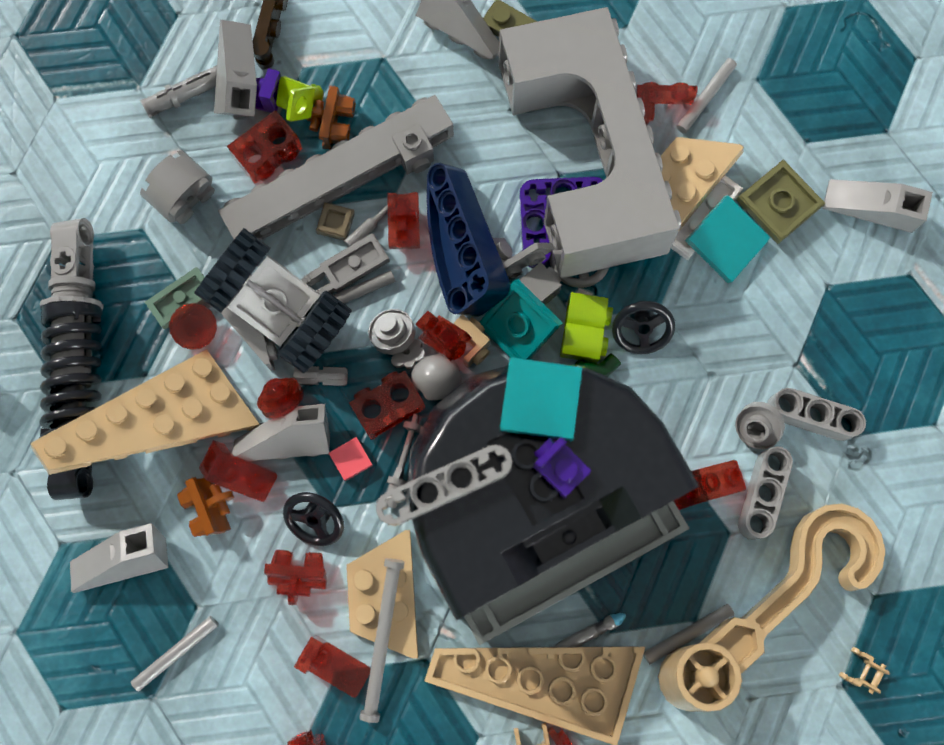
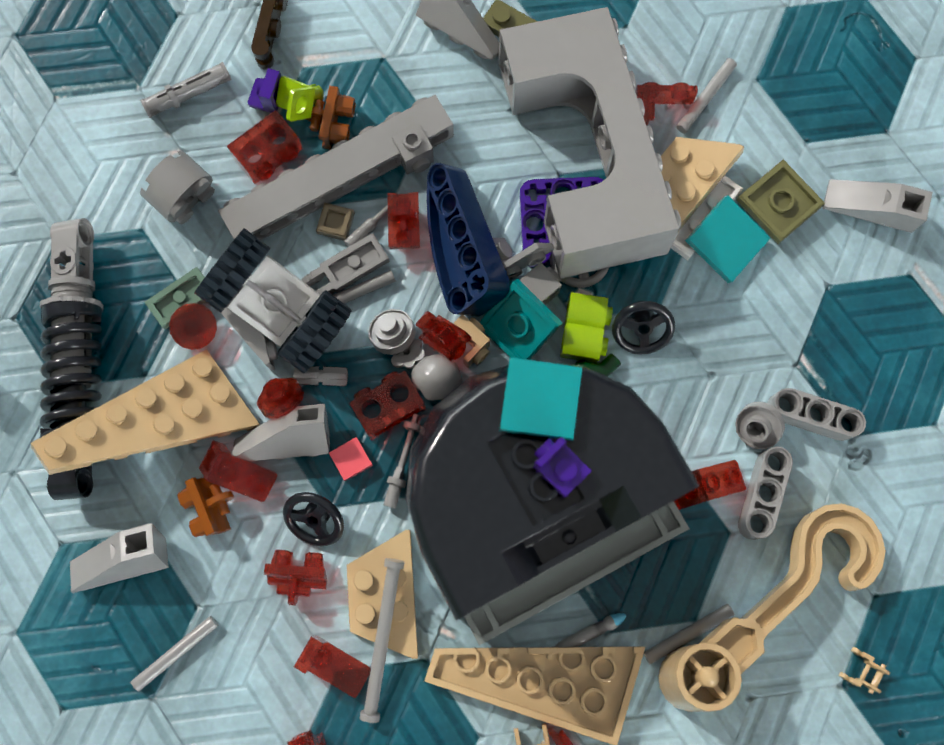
(235, 71): light grey slope -> none
(442, 480): light grey beam -> none

